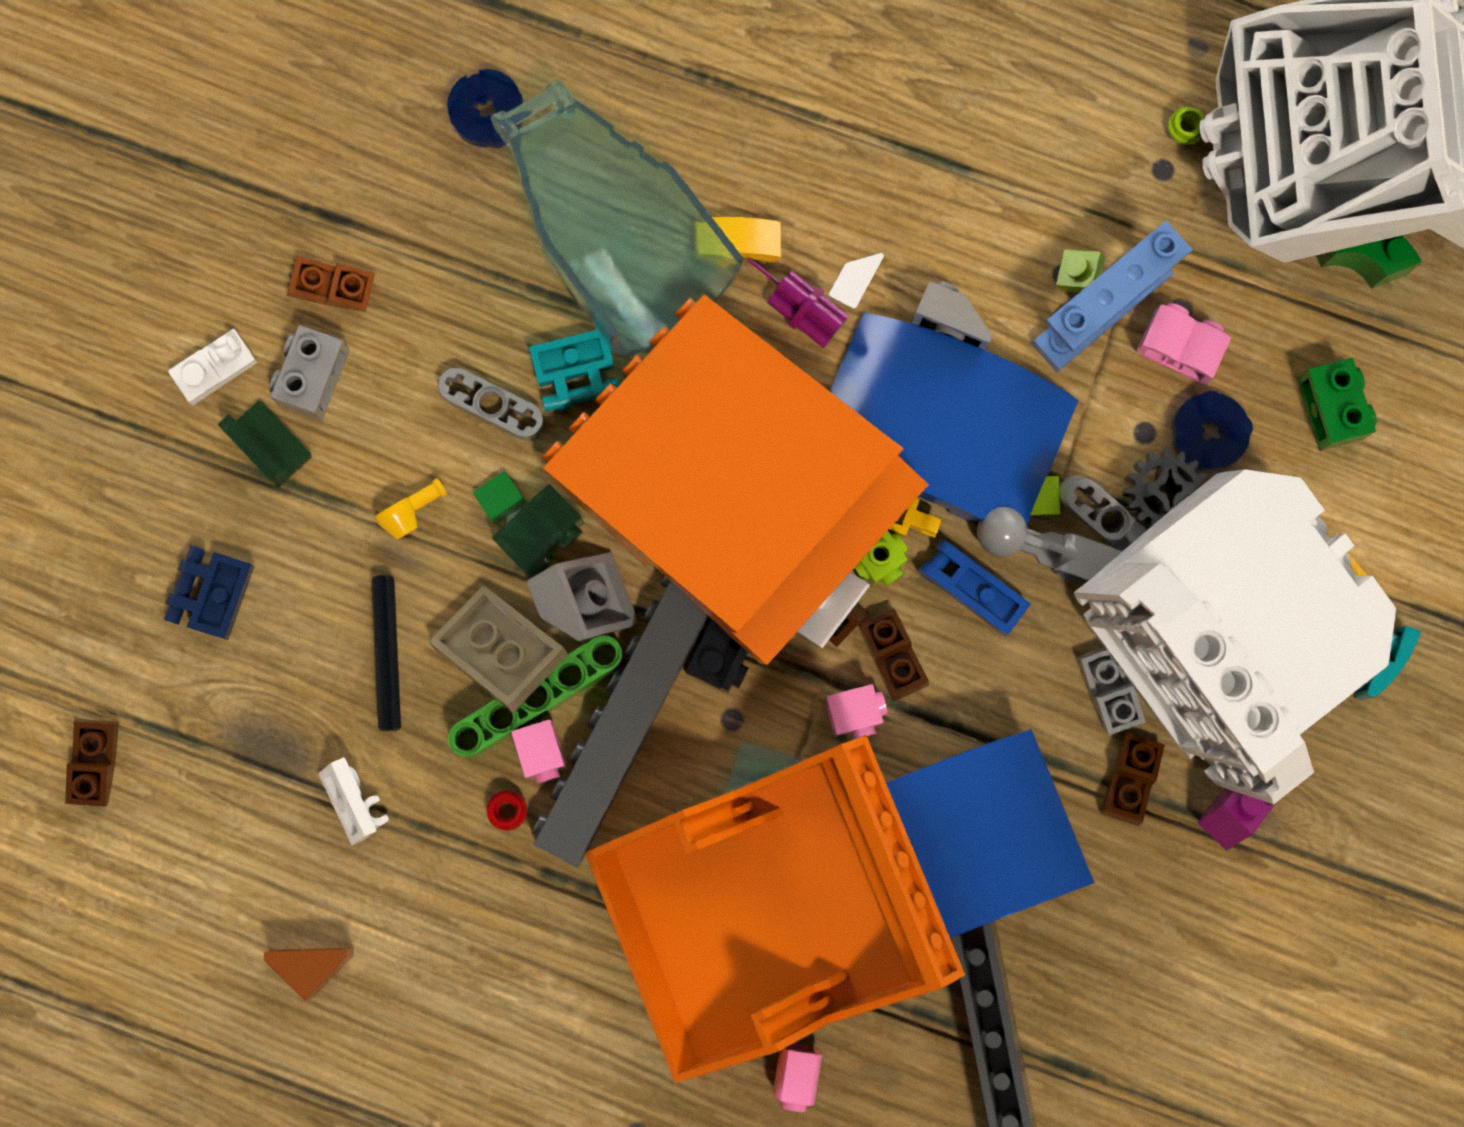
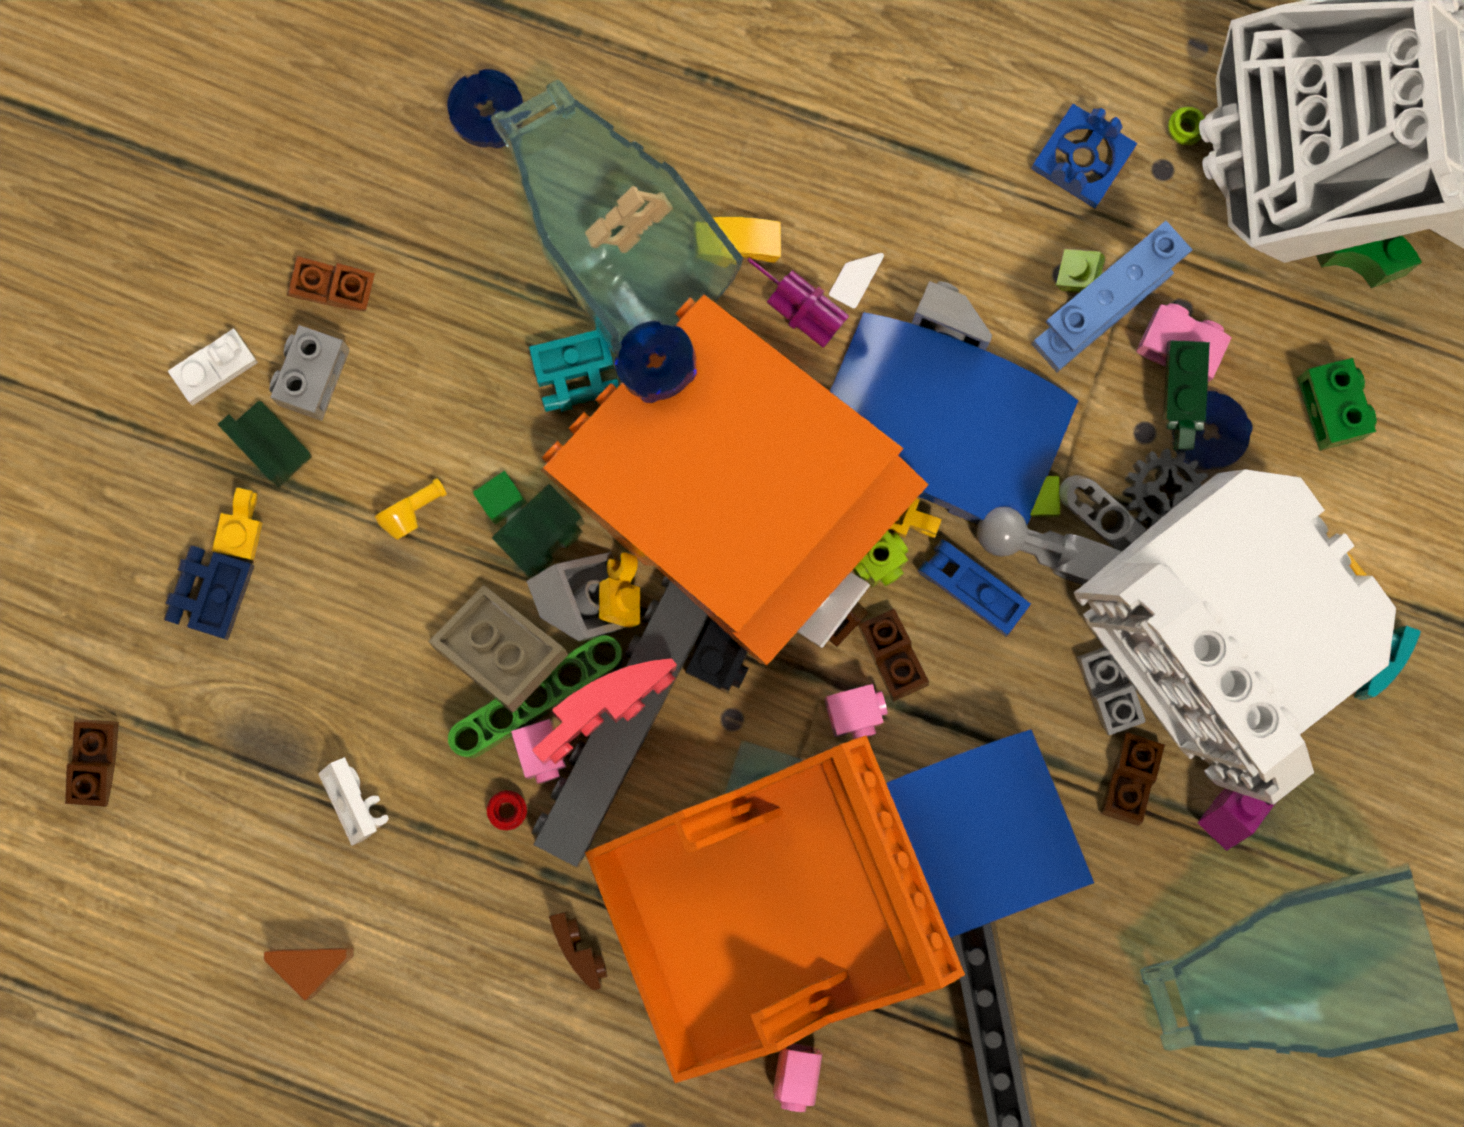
(238, 533): none -> yellow plate
(386, 653): black axle -> none
(461, 402): light grey beam -> none
(585, 963): none -> reddish brown slope
(615, 693): none -> coral slope
(617, 596): none -> yellow plate
(626, 216): none -> tan piece
(660, 382): none -> clear blue plate
(1071, 176): none -> blue piece
(1186, 390): none -> dark green hinge
(1312, 973): none -> clear light blue windscreen

